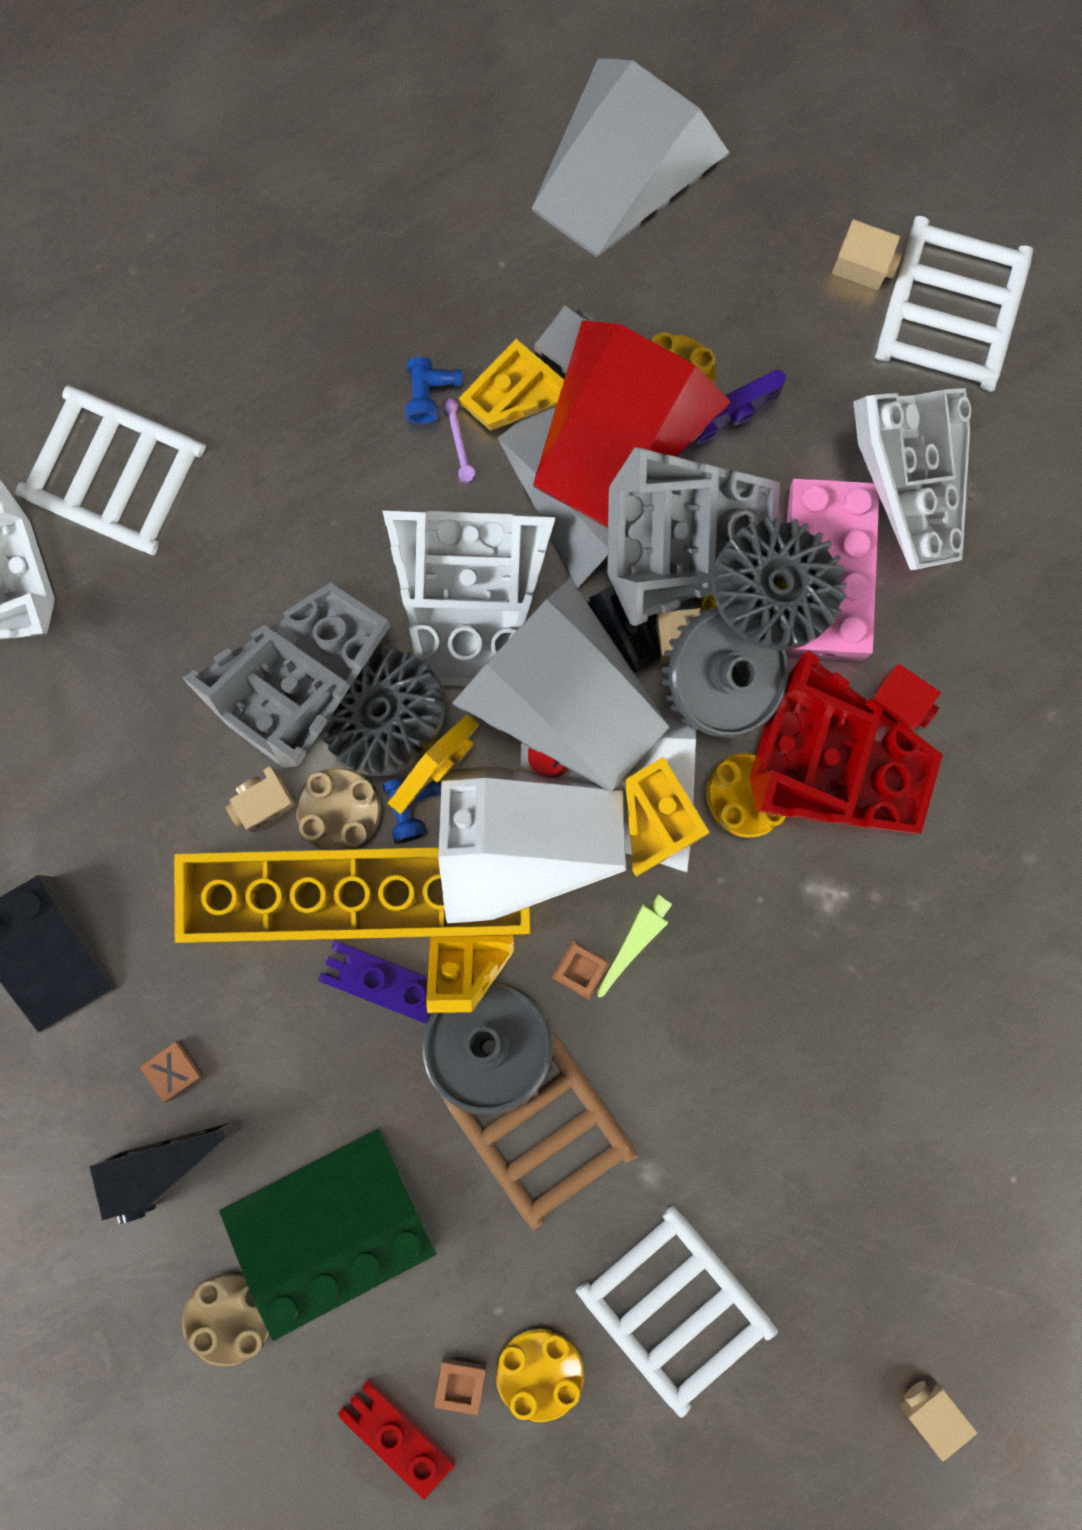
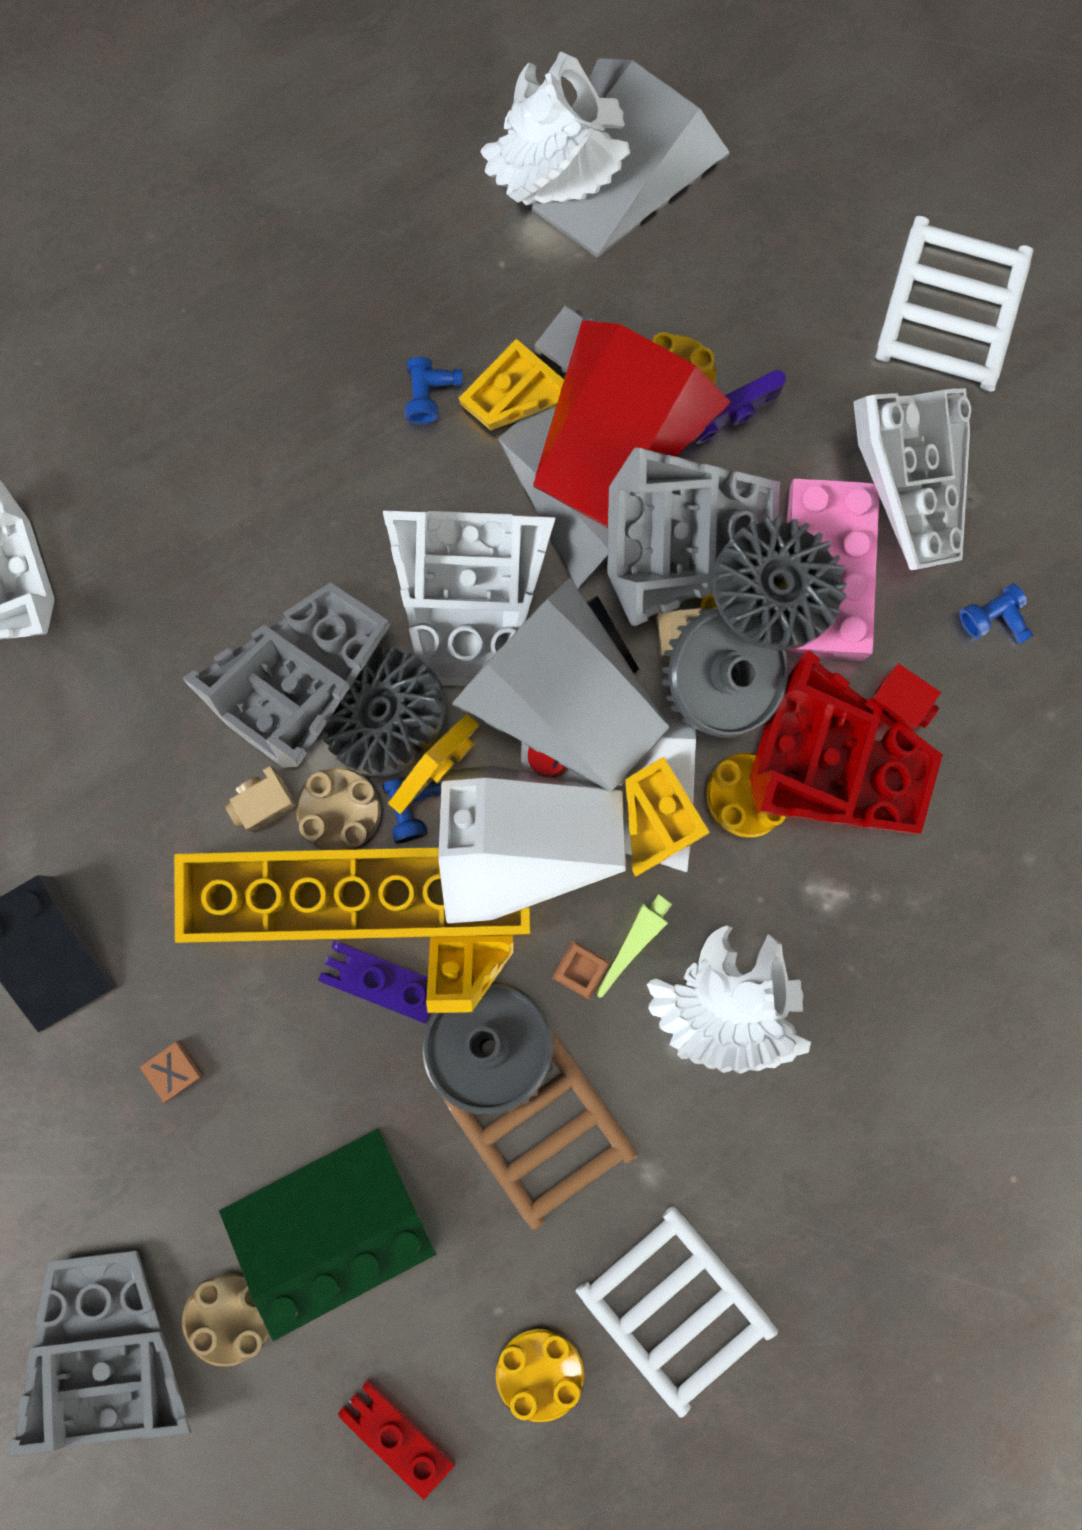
(97, 1360): none -> light grey wedge
(112, 416): white bar -> none
(137, 1178): black slope -> none
(460, 1386): nougat plate -> none
(466, 472): lavender hinge -> none
(556, 147): none -> white piece
(635, 643): black wing -> none
(730, 1016): none -> white piece
(867, 255): tan brick -> none
(937, 1418): tan brick -> none
(978, 619): none -> blue piece

